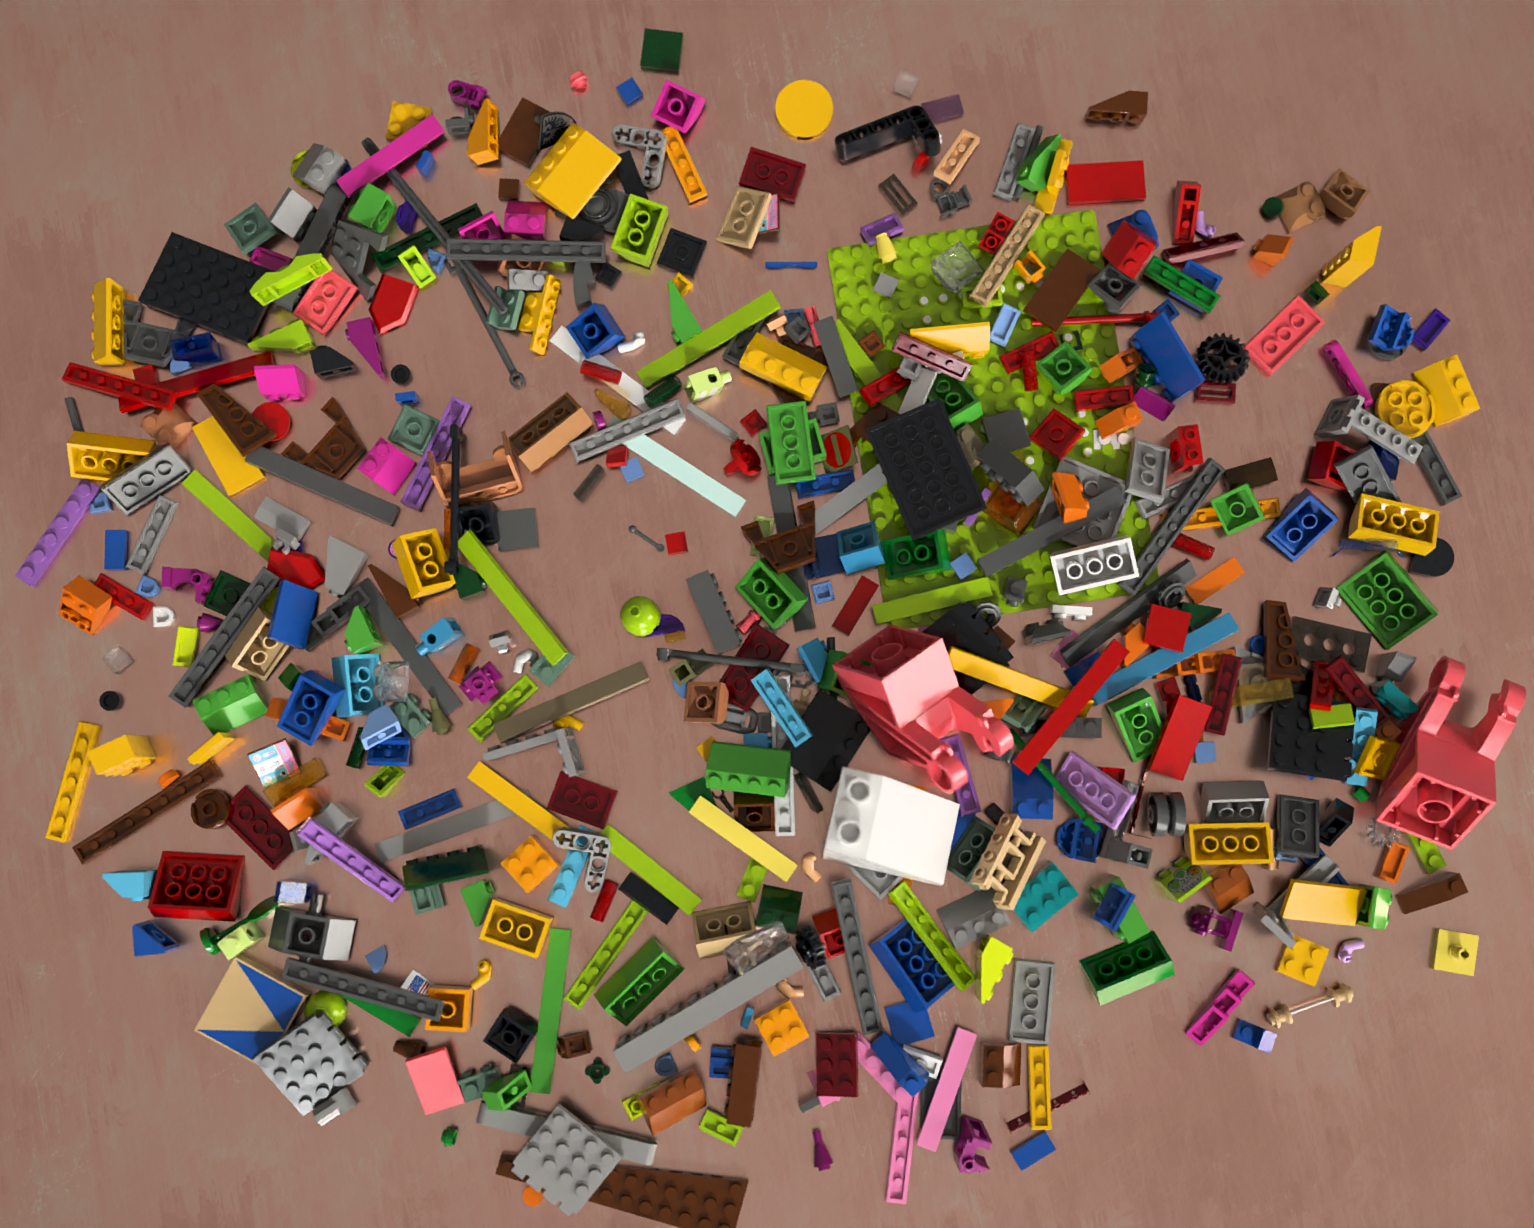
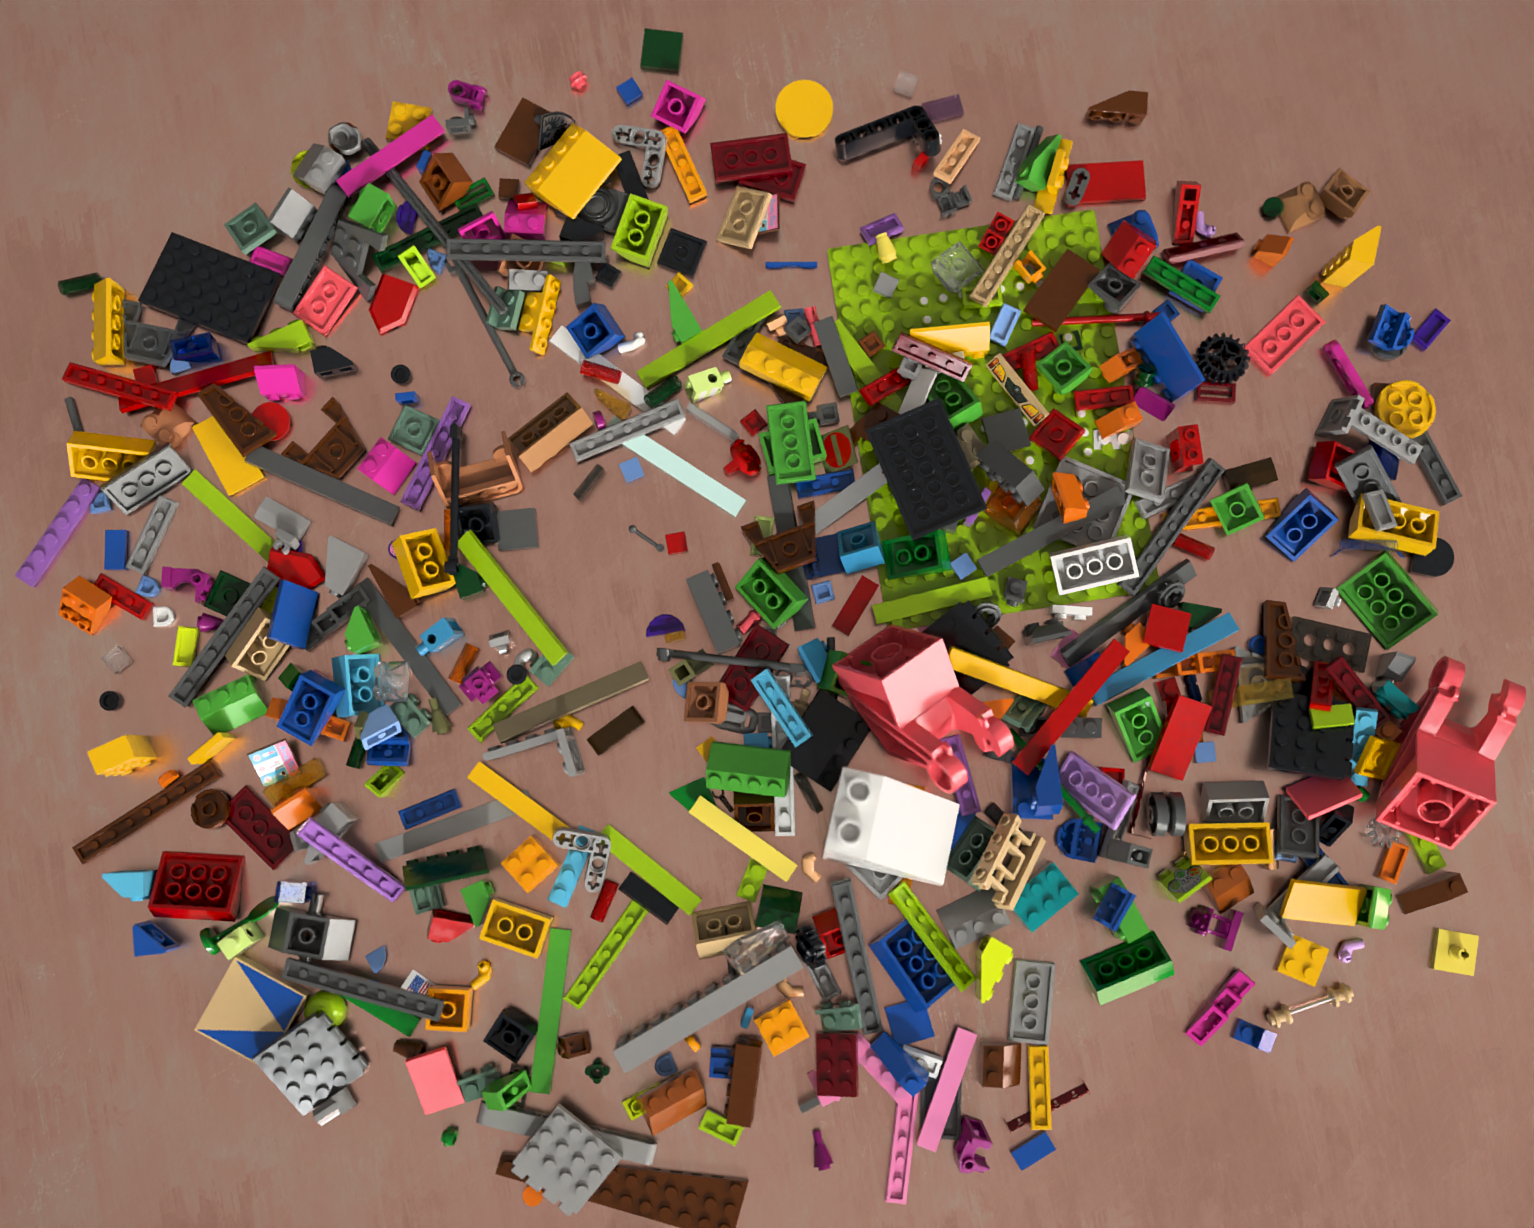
(72, 782): yellow tile -> none
(88, 283): none -> dark green piece
(289, 277): lime slope -> none
(344, 138): none -> light grey hair
(360, 722): none -> olive tile
(364, 338): magenta slope -> none
(445, 180): none -> dark orange slope
(447, 925): none -> slope
(478, 200): none -> green tile
(484, 135): light orange slope -> none
(516, 674): none -> black tile
(525, 201): none -> red tile
(582, 800): dark red plate -> none
(615, 730): none -> dark brown beam
(617, 456): red tile -> none
(638, 982): bright green slope -> none
(640, 615): lime cylinder -> none
(722, 582): none -> reddish brown tile
(751, 157): none -> dark red tile
(840, 1017): none -> sand green bracket
(907, 208): clear smoke tile -> none
(1017, 390): none -> tile
(1047, 793): none -> blue slope
(1080, 188): none -> dark grey beam
(1214, 581): orange tile -> none
(1321, 795): none -> coral tile
(1379, 510): none -> light grey tile
(1449, 389): yellow slope -> none

